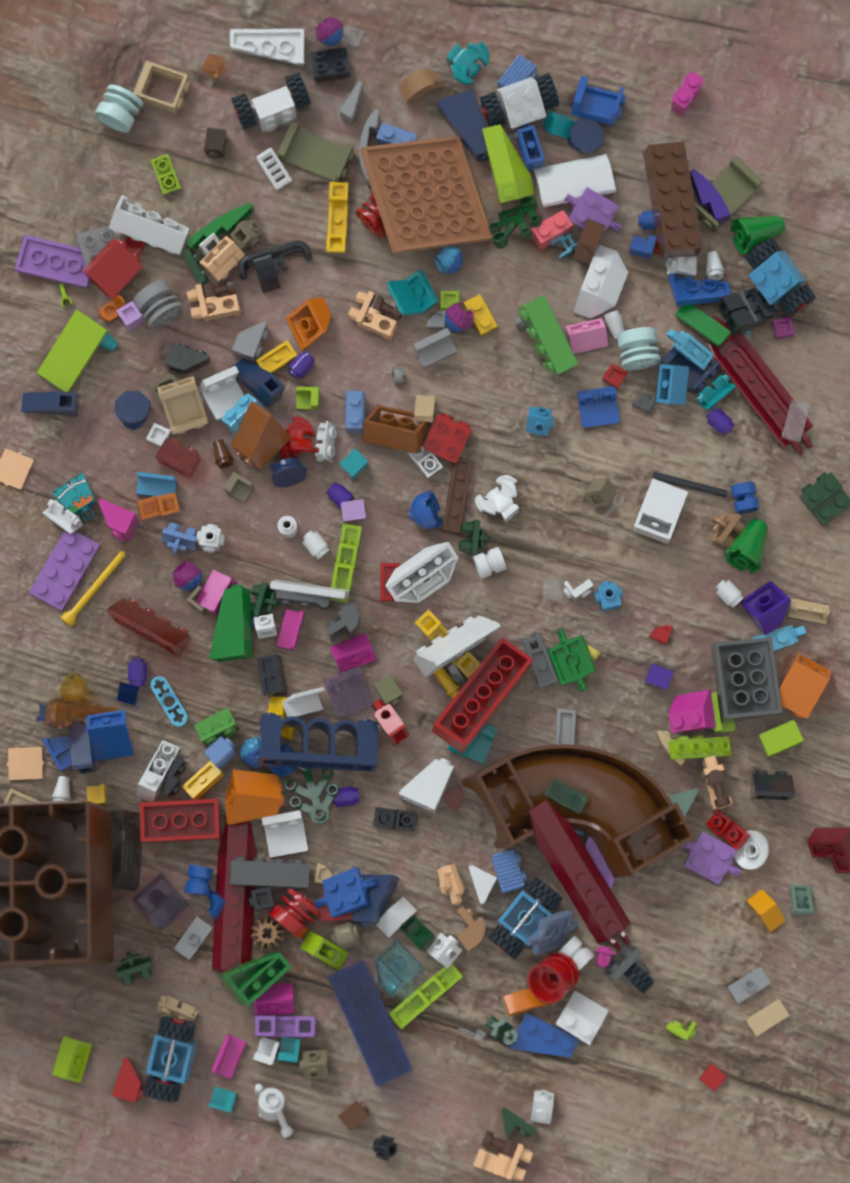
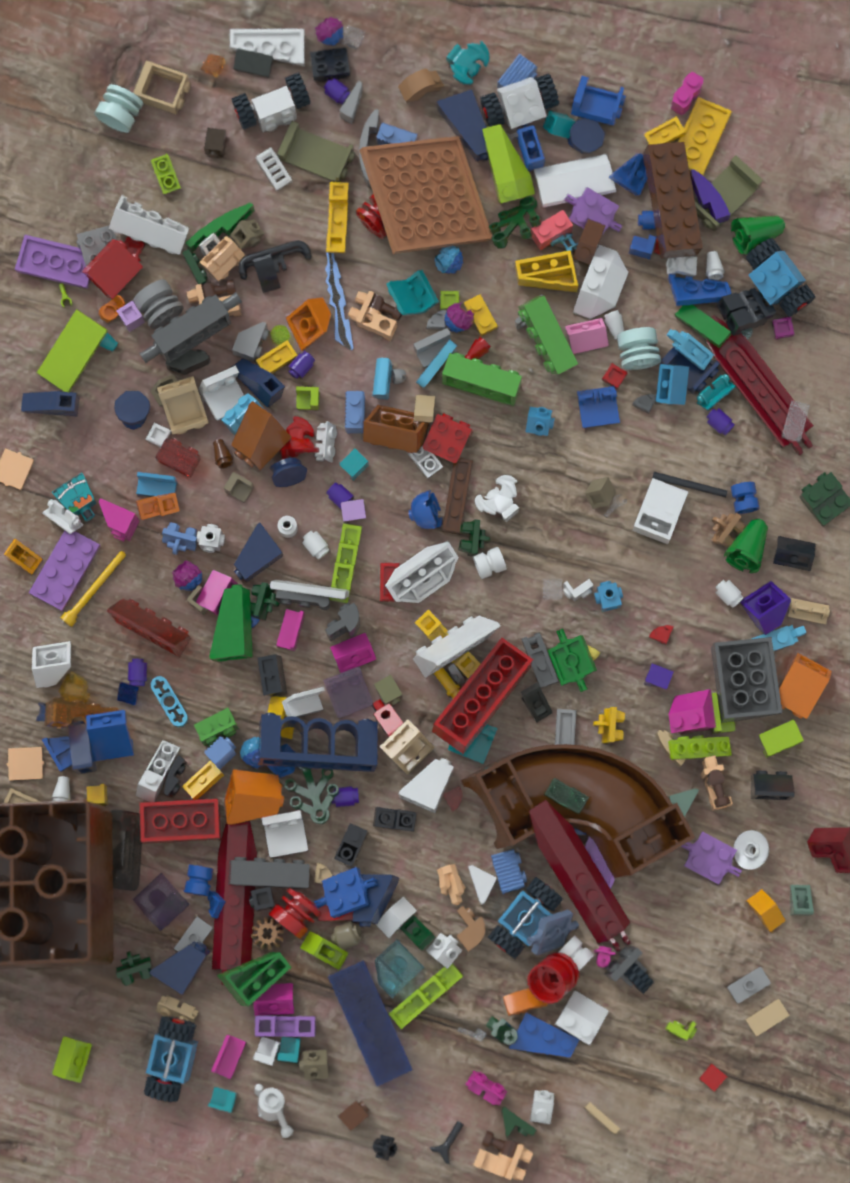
(23, 556): none -> light orange slope
(50, 663): none -> white slope
(128, 1082): red slope -> none
(182, 967): none -> dark blue slope
(191, 328): none -> dark grey brick
(253, 62): none -> pearl dark grey slope
(257, 554): none -> dark blue slope
(265, 626): white bracket -> none
(280, 334): none -> clear neon green tile
(336, 91): none -> dark purple brick
(337, 300): none -> light blue sword
(351, 844): none -> black slope
(382, 378): none -> medium azure brick
(406, 745): none -> tan window
(436, 363): none -> medium azure beam
(444, 1148): none -> black piece
(478, 349): none -> red cone
(481, 379): none -> bright green brick
(494, 1091): none -> dark pink hinge
(536, 702): none -> pearl dark grey slope
(548, 272): none -> yellow wedge
(601, 1118): none -> tan tile
(607, 725): none -> yellow hips
(631, 175): none -> blue wing
(665, 132): none -> yellow plate
(703, 133): none -> yellow tile
(728, 829): red slope -> none
(794, 553): none -> black panel

